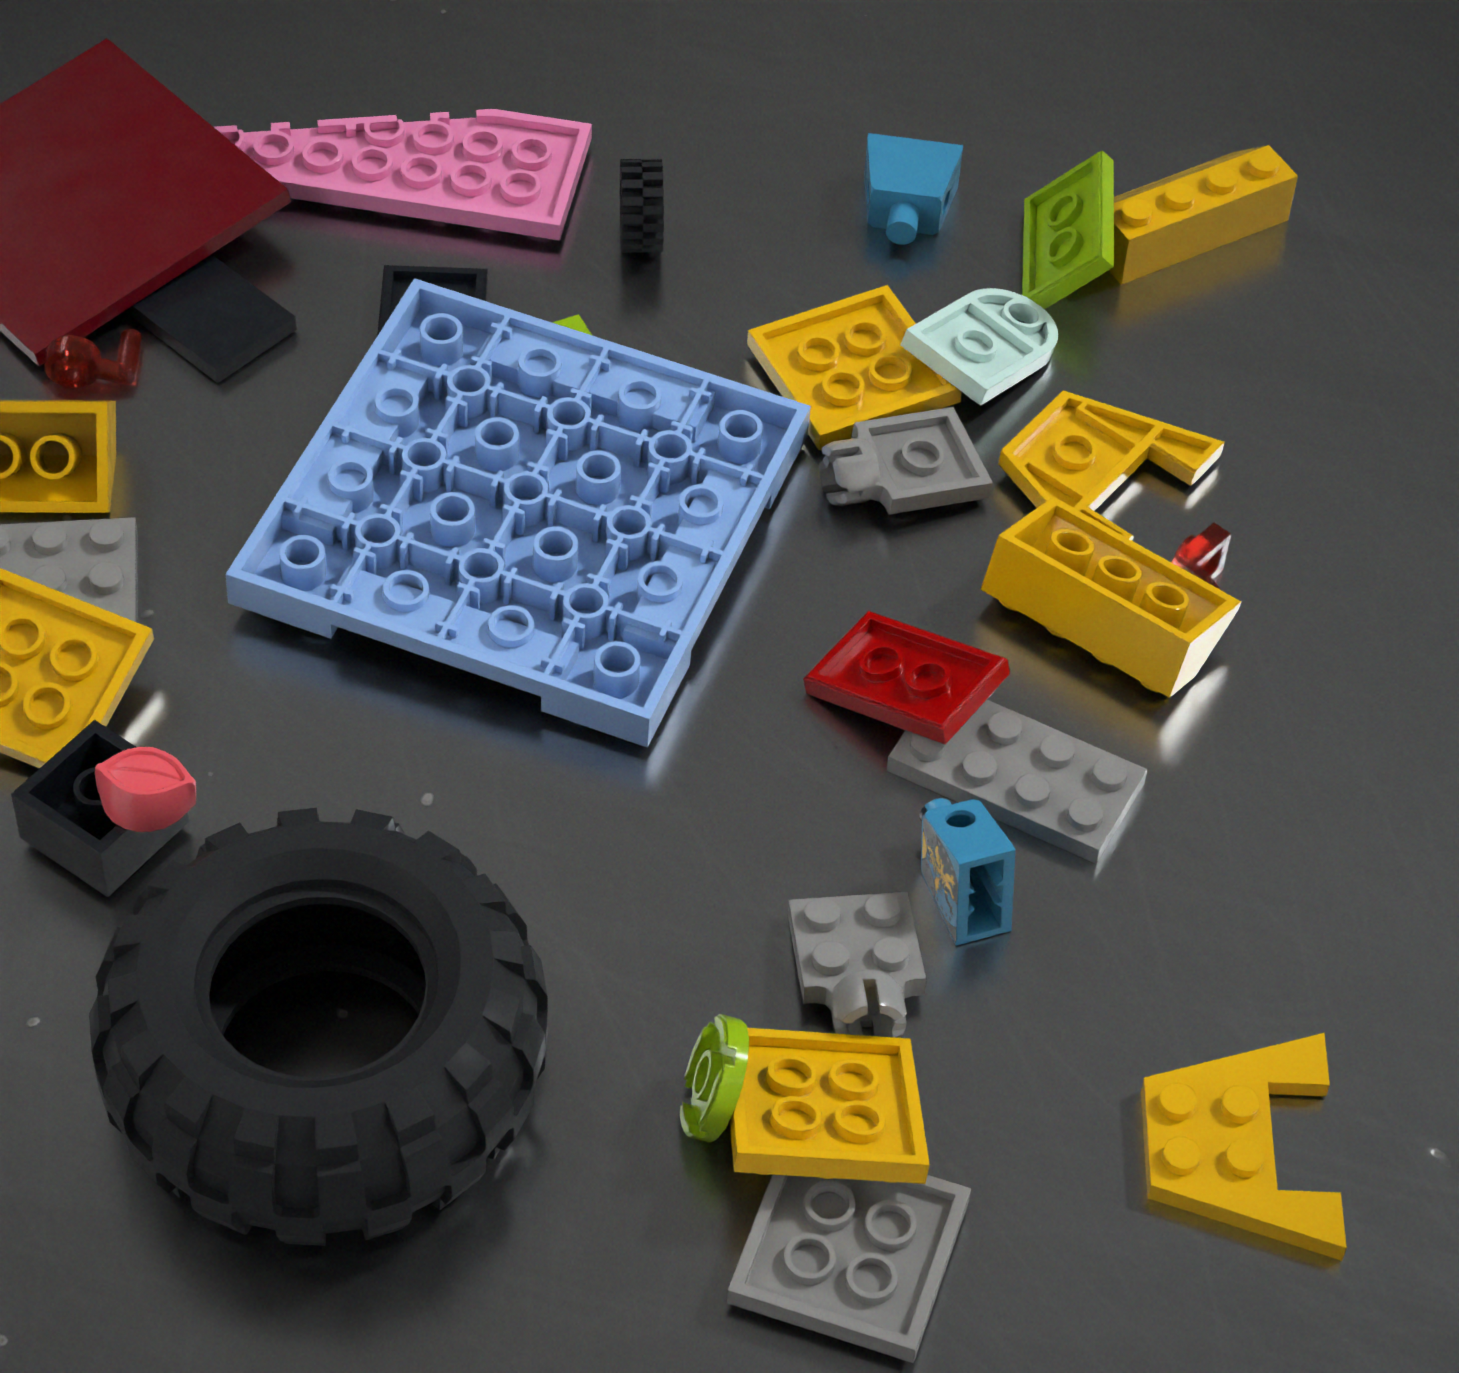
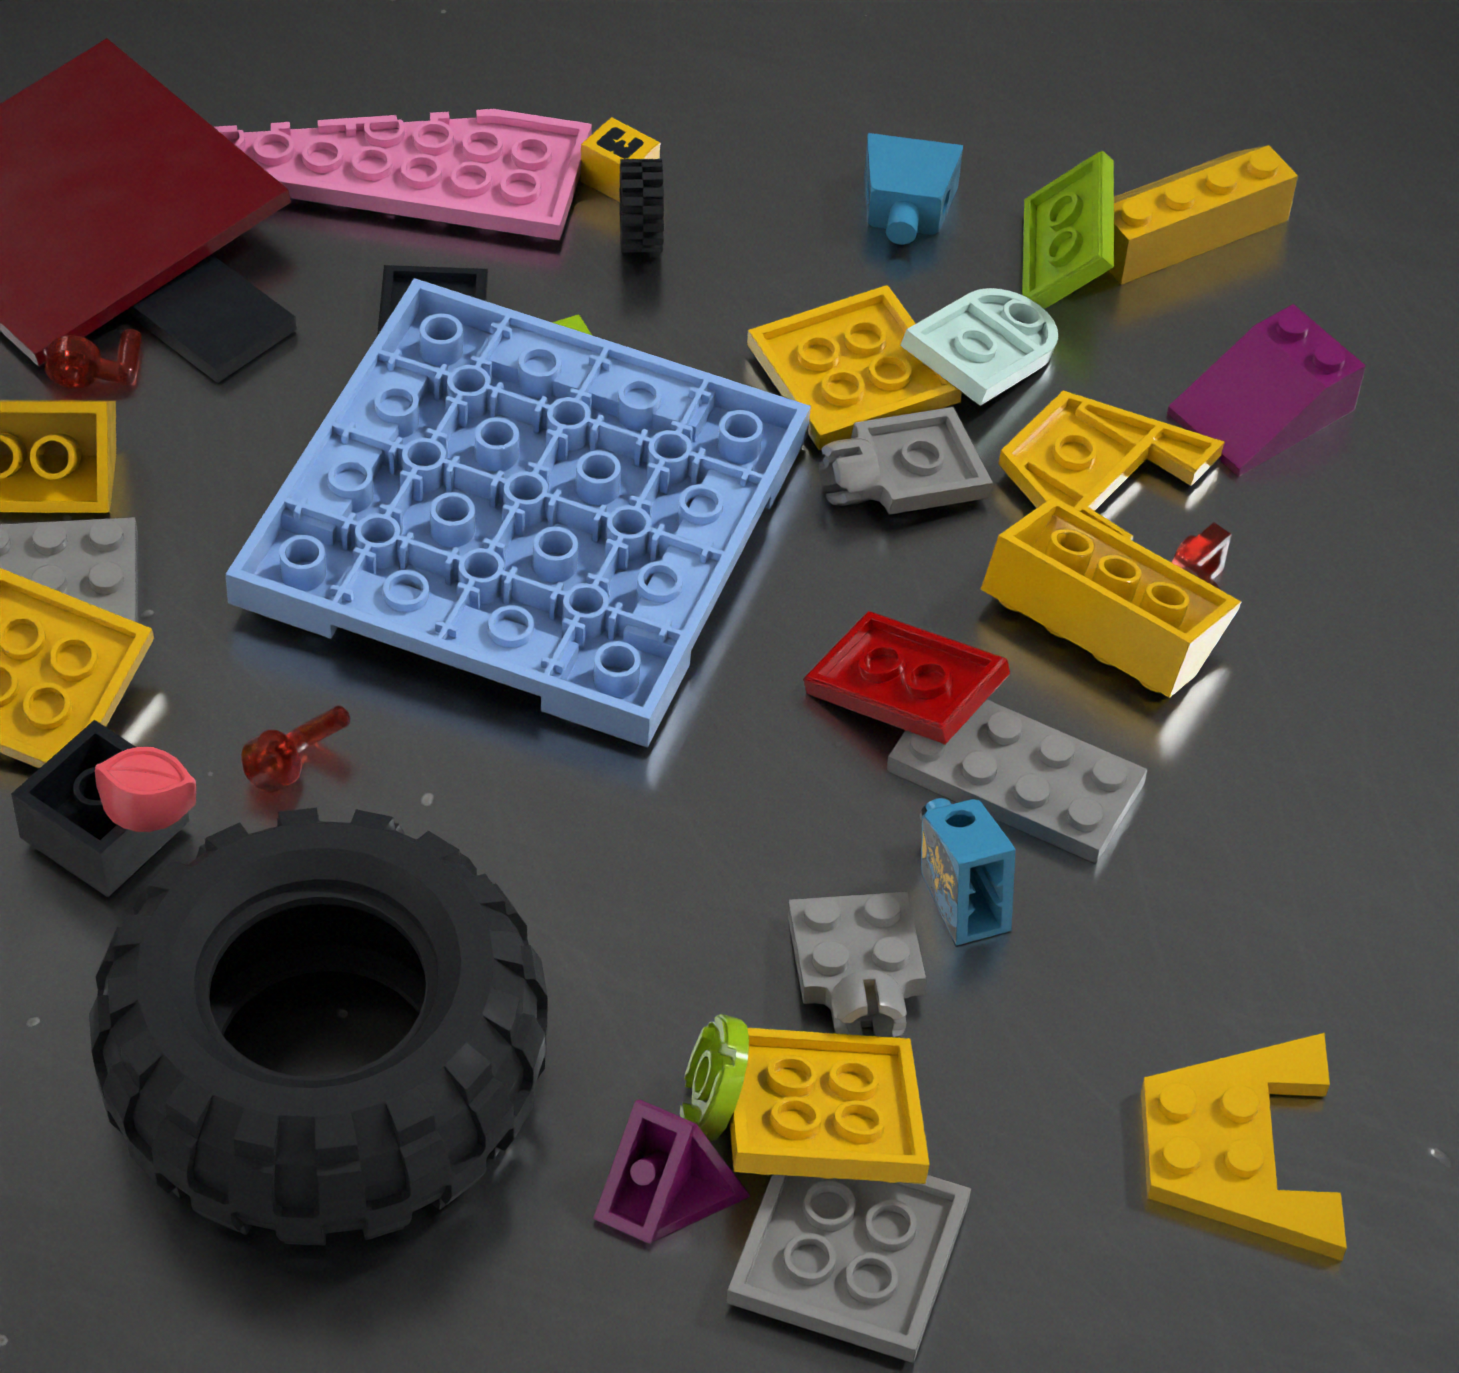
(274, 758): none -> clear red plate
(603, 153): none -> yellow brick
(664, 1177): none -> magenta slope
(1271, 390): none -> magenta slope

